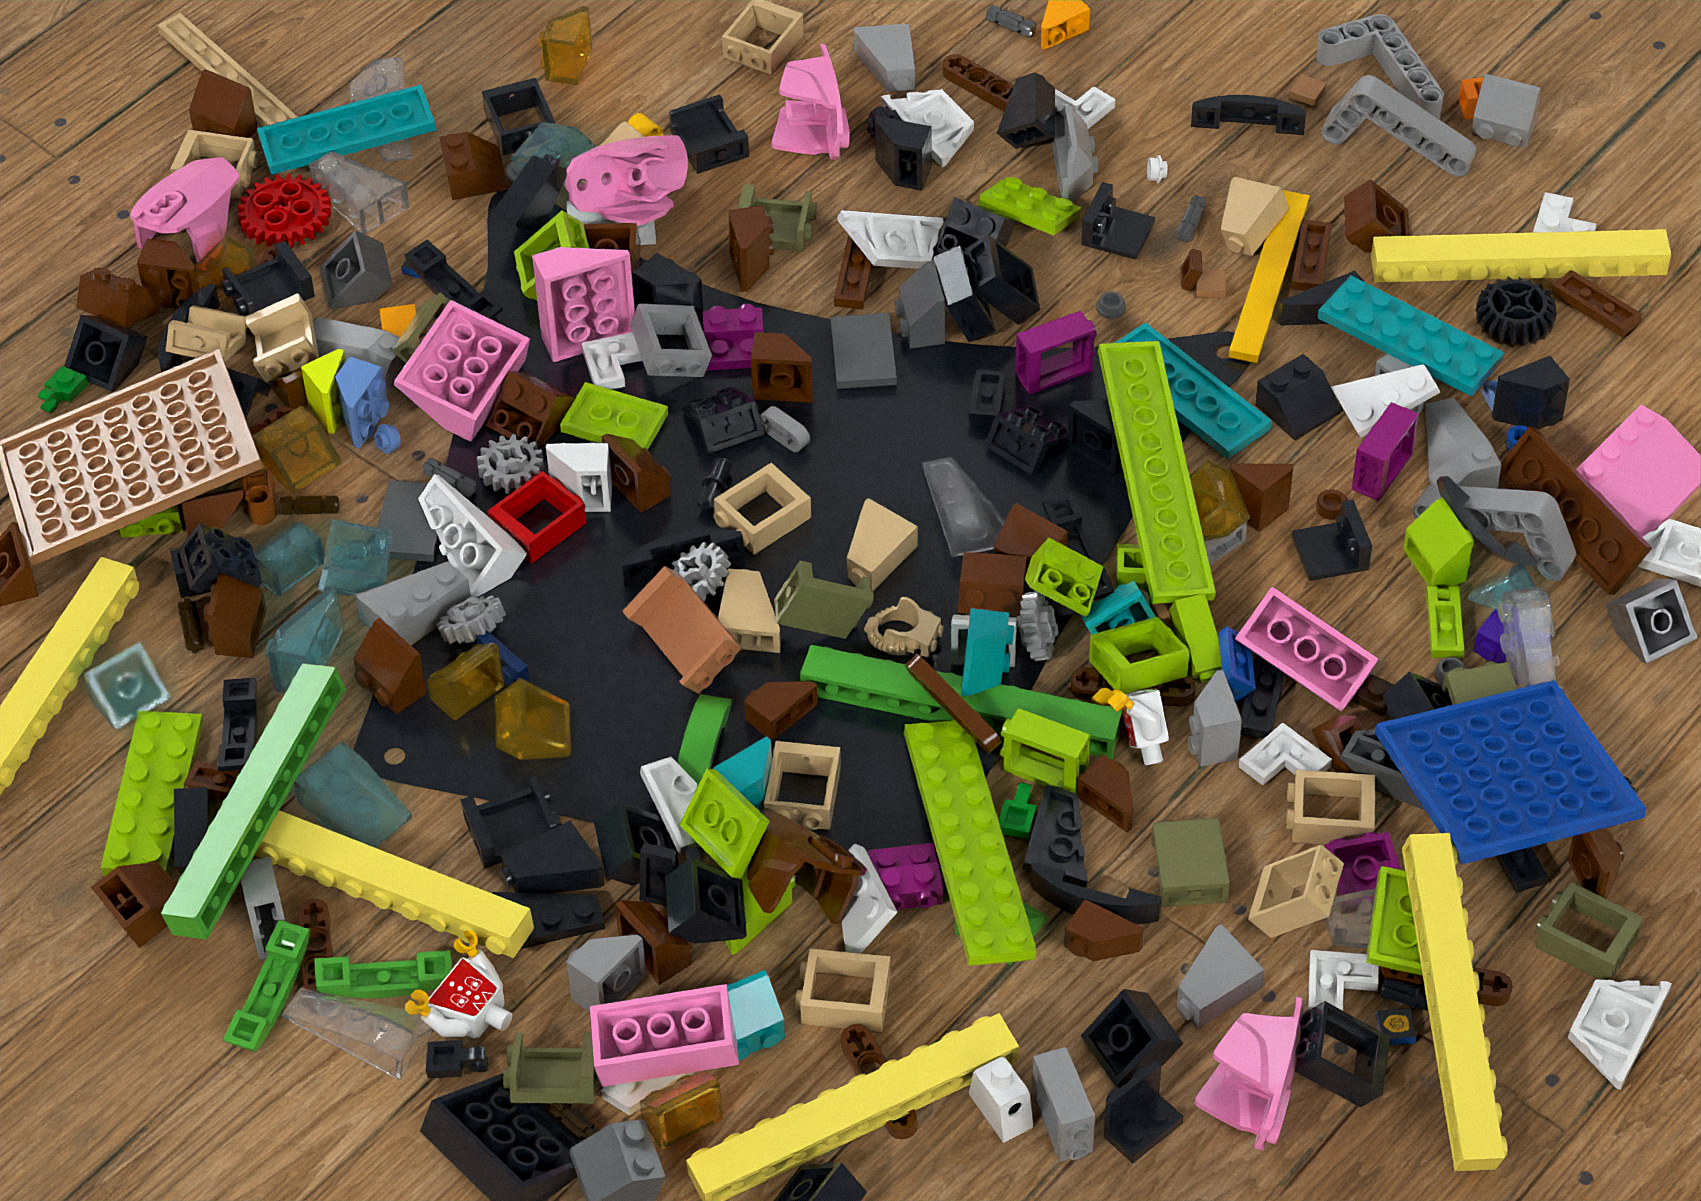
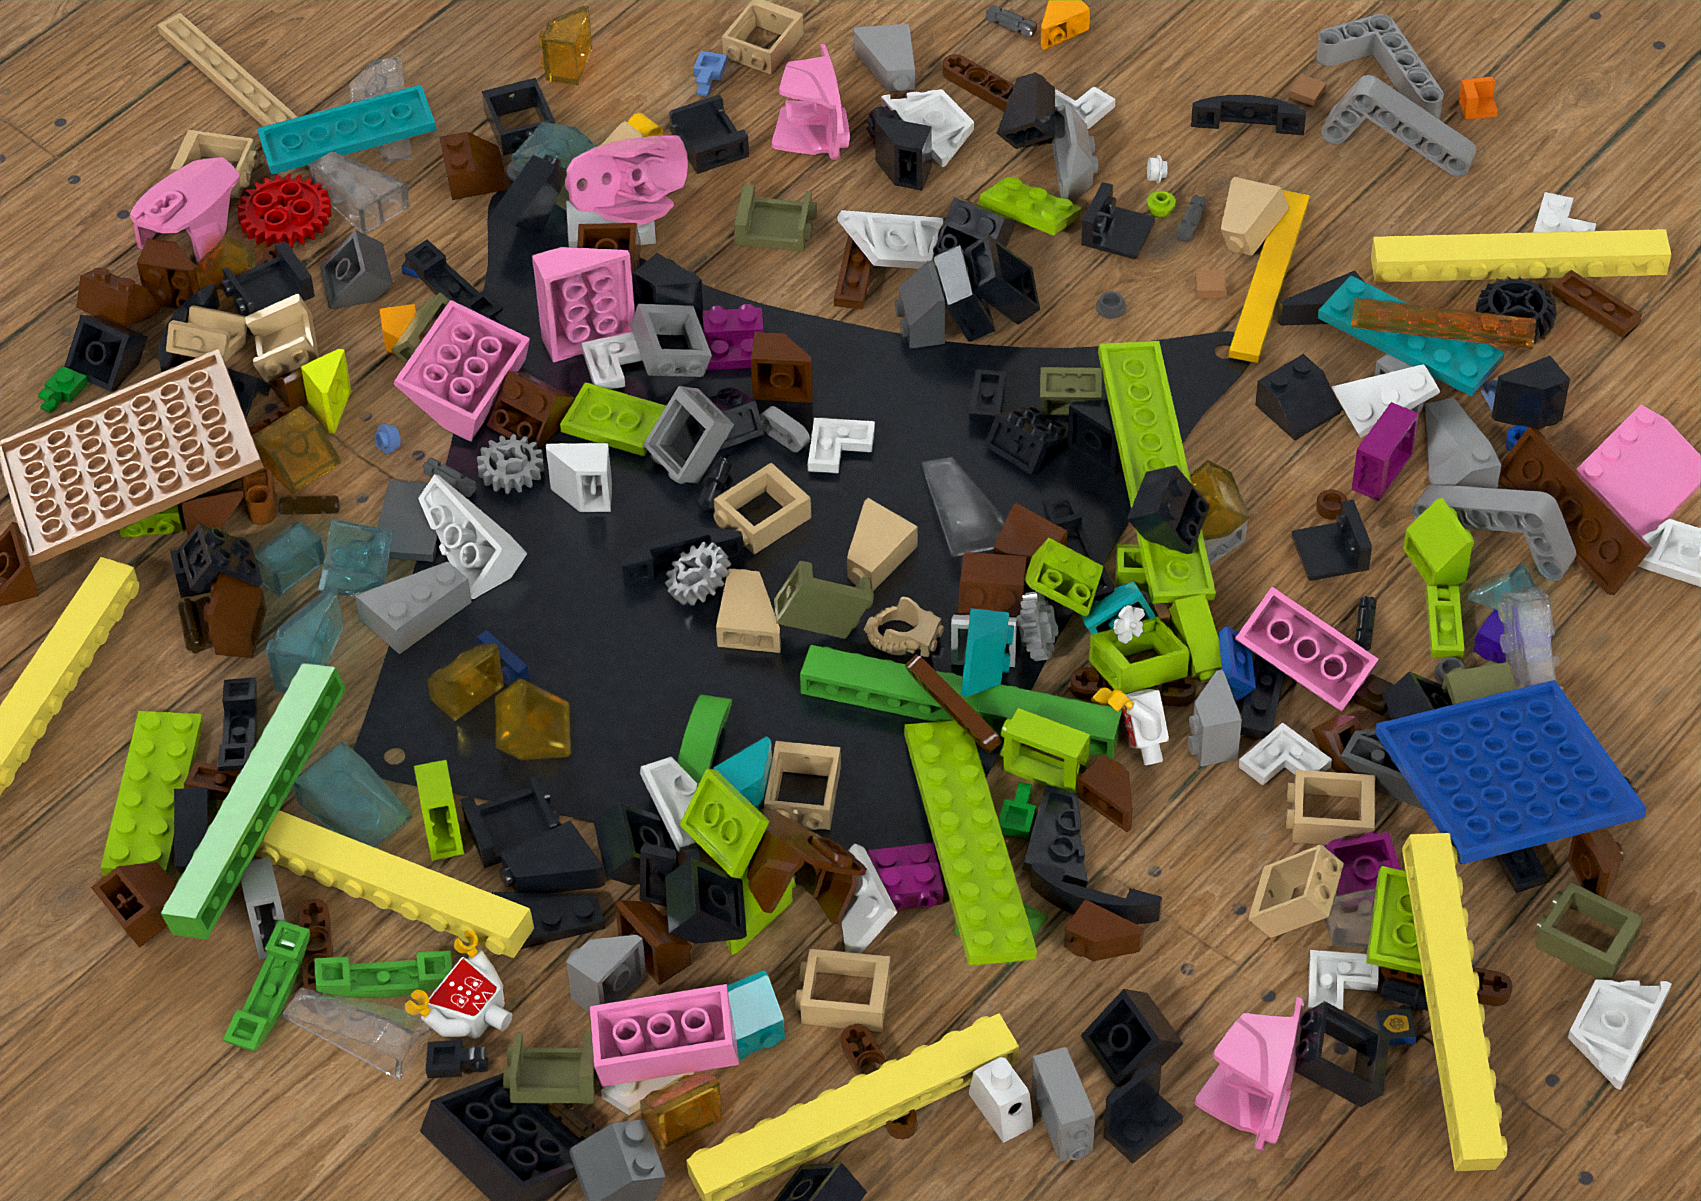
(125, 686): clear light blue slope -> none
(222, 107): reddish brown slope -> none
(360, 343): light grey wedge -> none
(361, 398): medium blue slope -> none
(389, 668): reddish brown slope -> none
(438, 810): none -> lime slope
(471, 619): light grey gear -> none
(528, 496): red window -> none
(560, 230): lime window -> none
(637, 473): reddish brown slope -> none
(659, 442): none -> light grey window
(683, 628): nougat panel -> none
(708, 67): none -> medium blue plate
(750, 244): reddish brown slope -> none
(779, 706): reddish brown slope -> none
(835, 435): none -> white plate
(863, 350): dark grey tile -> none
(1041, 374): magenta window -> none
(1065, 385): none -> olive window
(1129, 623): none -> white plant
(1161, 203): none -> lime plate
(1169, 510): none -> black slope
(1191, 269): reddish brown tile -> none
(1191, 862): olive panel -> none
(1203, 400): teal plate -> none
(1218, 979): light grey slope -> none
(1263, 490): reddish brown slope -> none
(1311, 255): reddish brown plate -> none
(1365, 622): none -> black axle
(1372, 214): reddish brown slope -> none
(1443, 323): none -> clear orange plate
(1456, 498): black slope -> none
(1506, 111): light grey slope -> none
(1652, 619): flat silver slope -> none

